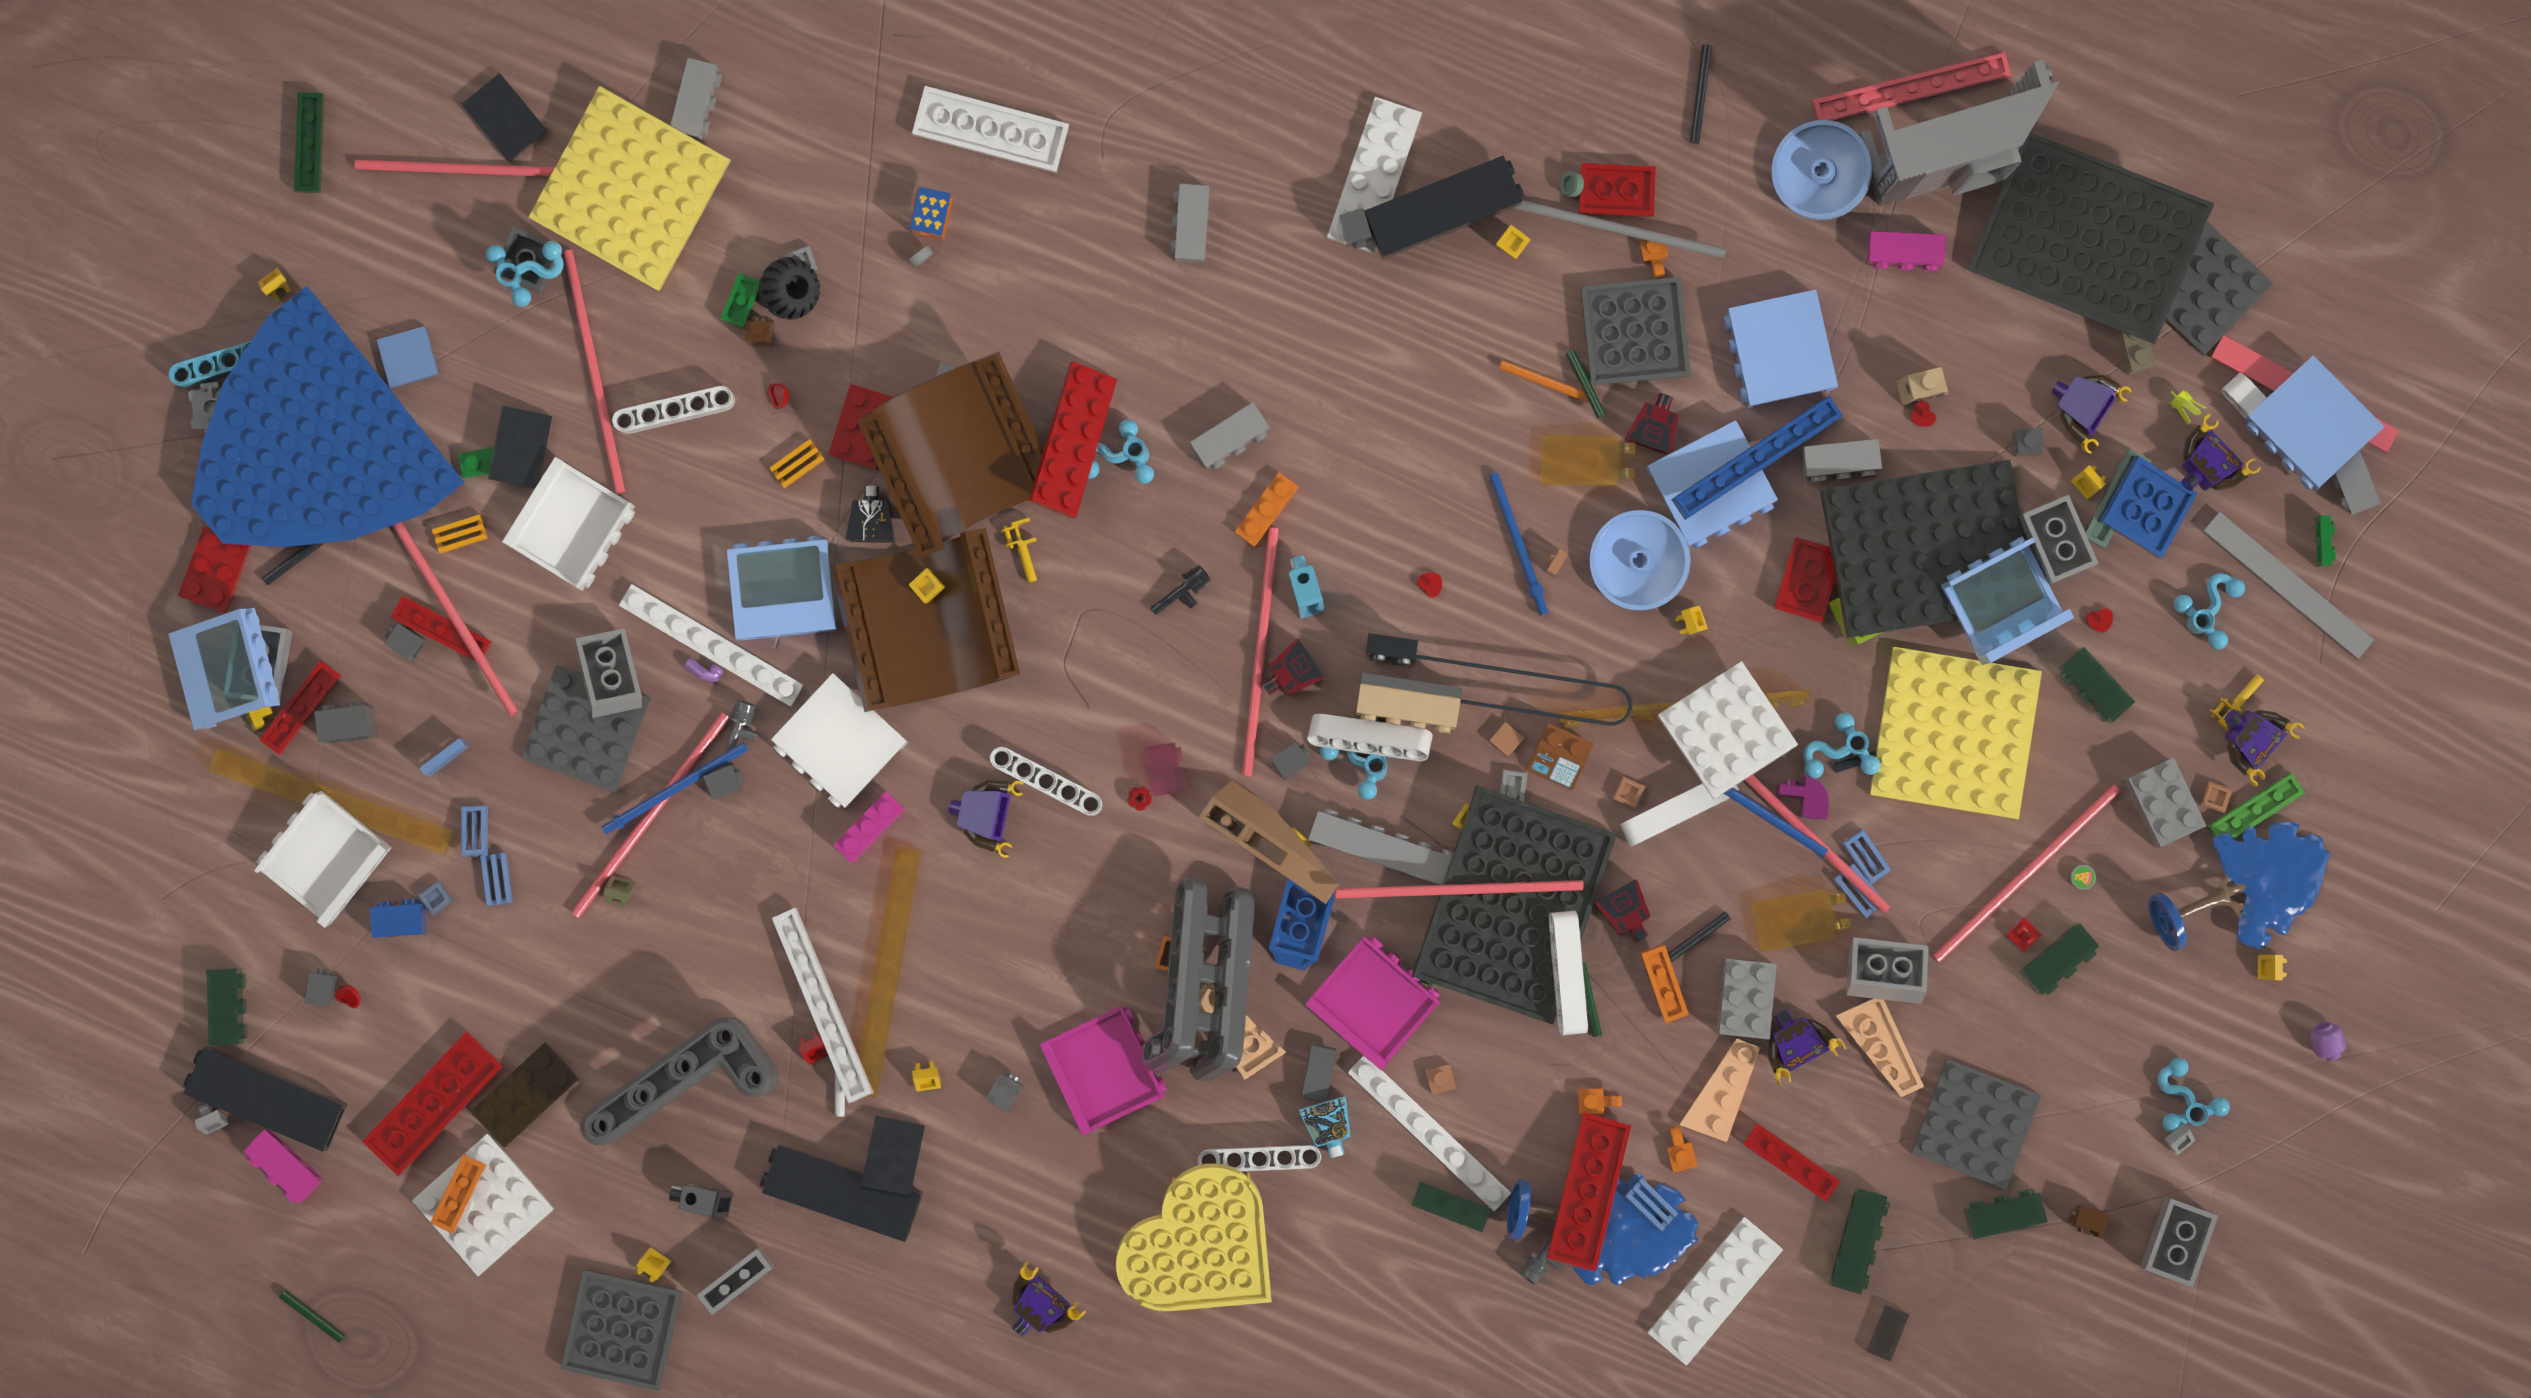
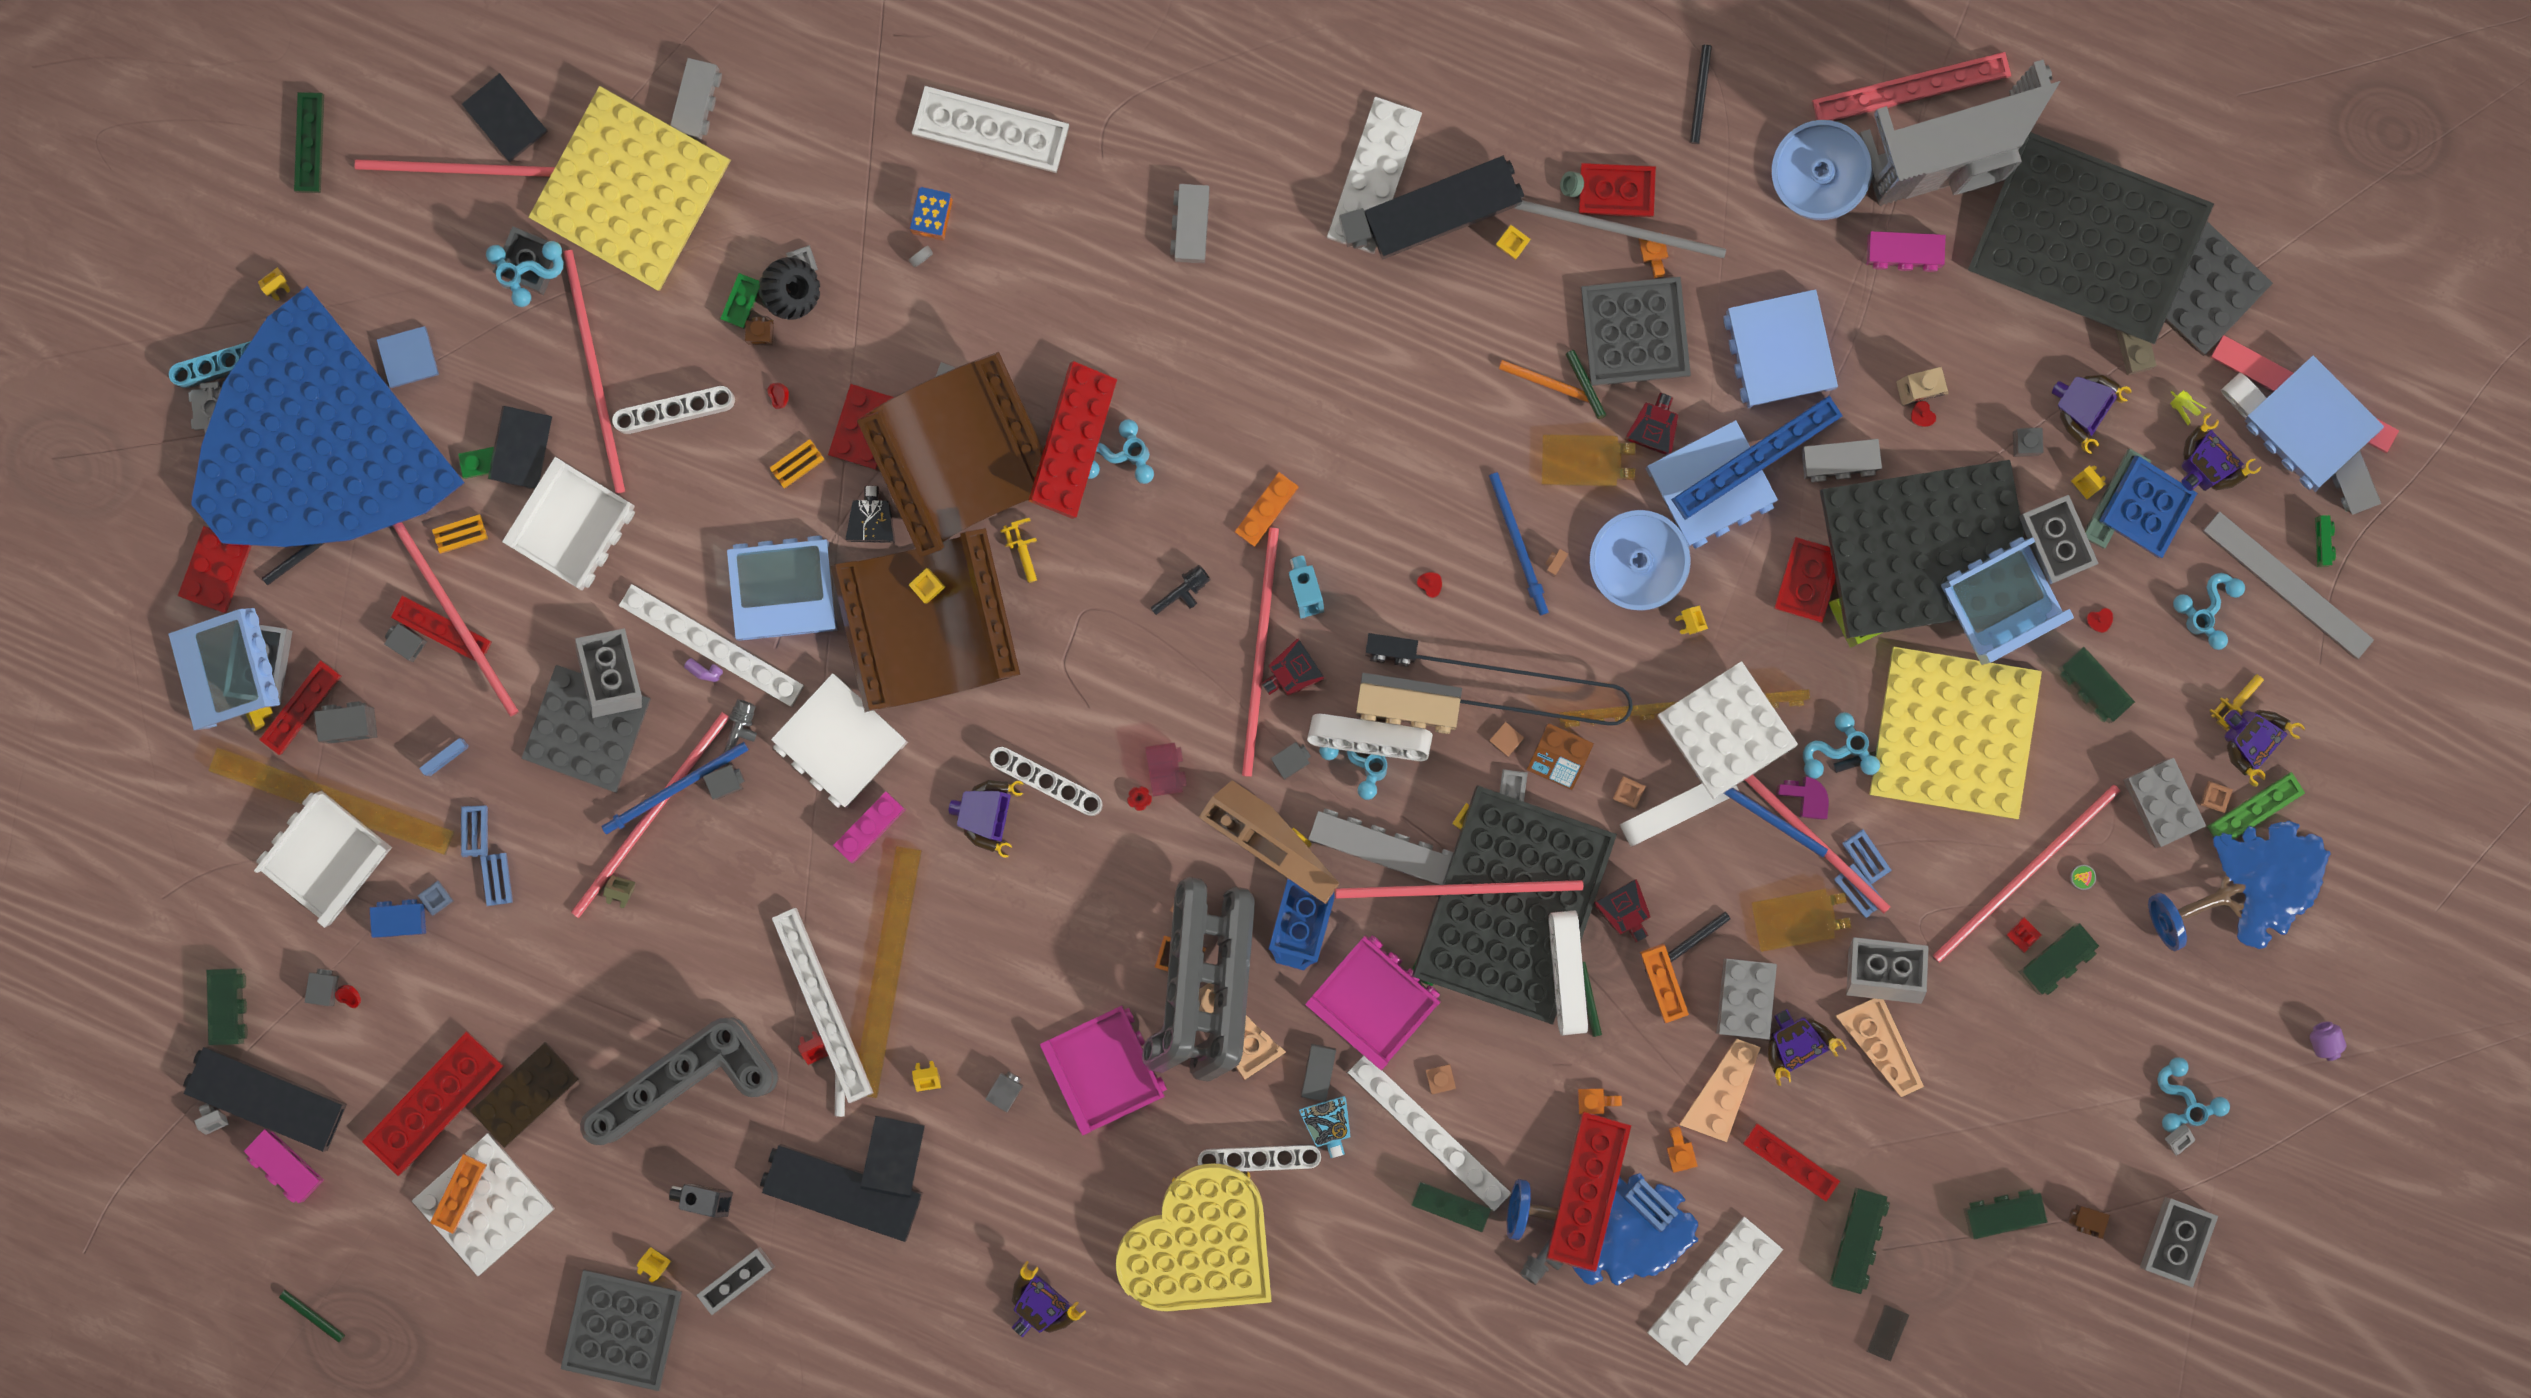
(1230, 437): light grey brick -> none
(1975, 1124): dark grey plate -> none
(2271, 967): yellow tile -> none

